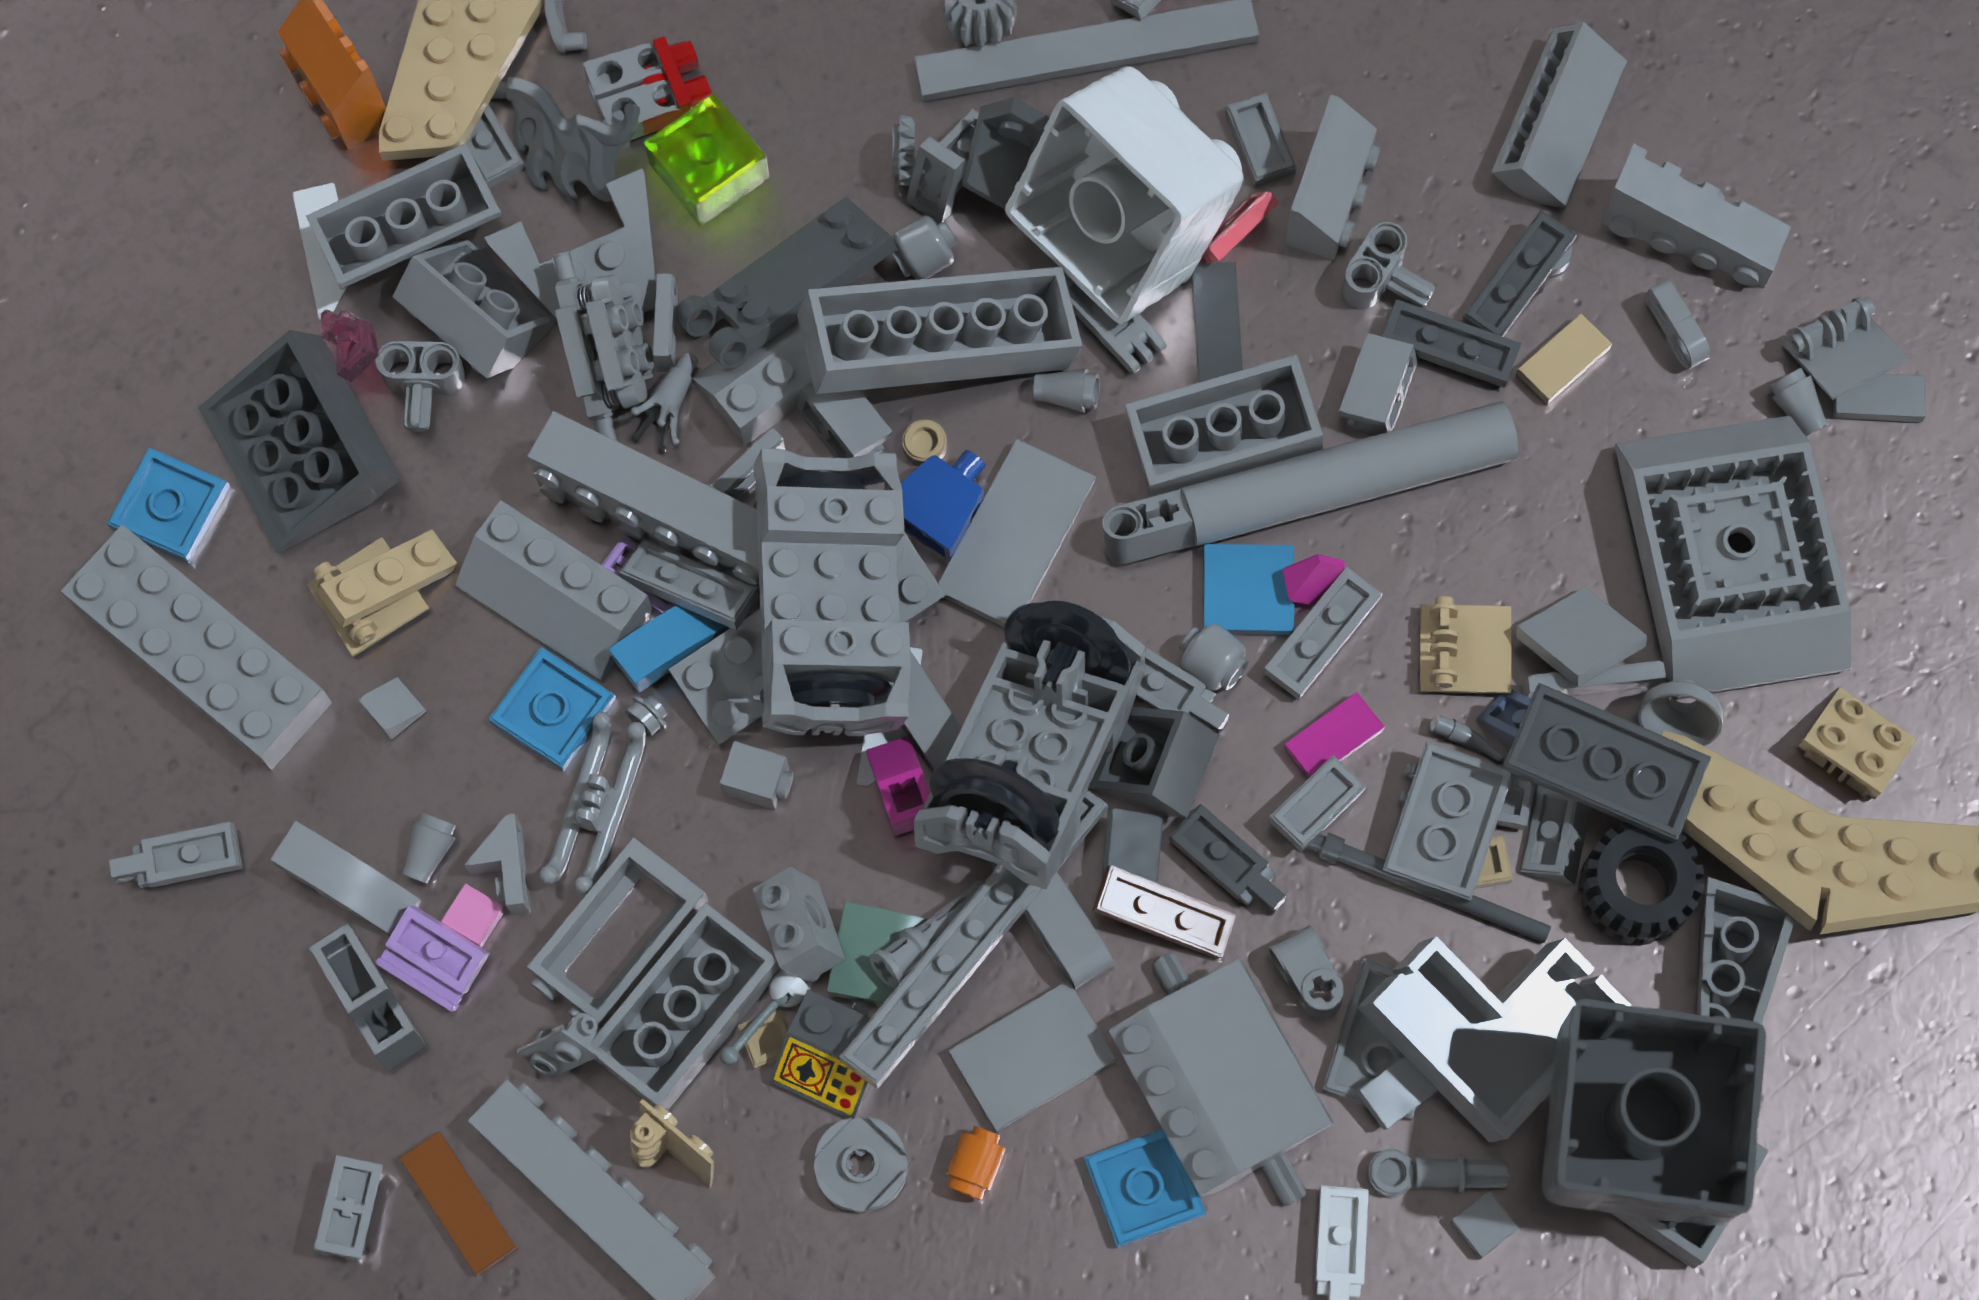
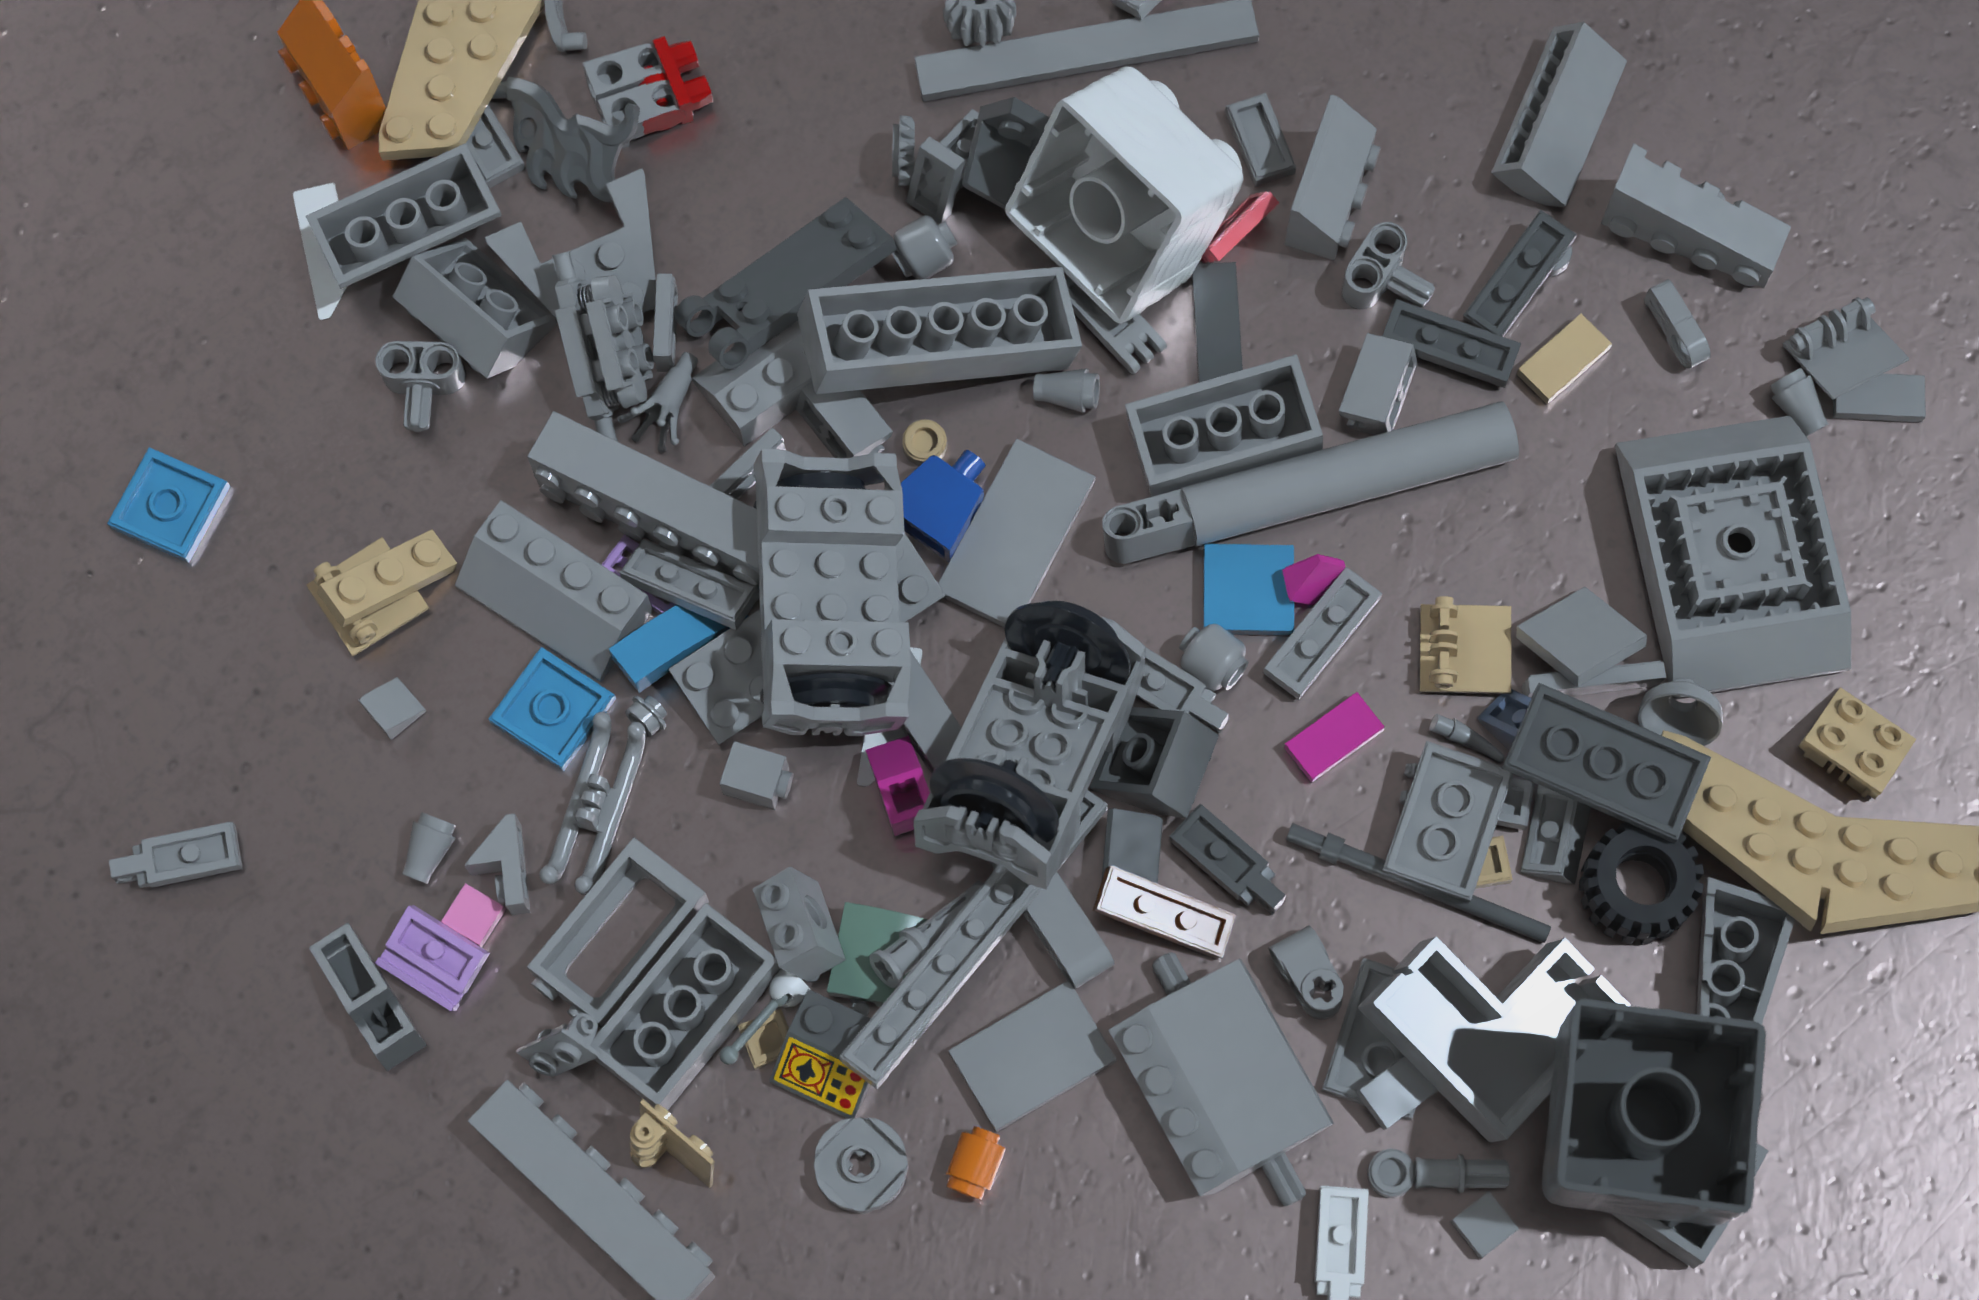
(197, 647): light grey brick -> none
(298, 440): dark grey slope -> none
(342, 878): light grey slope -> none
(348, 1208): light grey hinge -> none
(353, 340): clear pink slope -> none
(458, 1203): dark orange tile -> none
(707, 159): clear neon green brick -> none
(1143, 1188): dark azure tile -> none
(1317, 803): light grey tile -> none

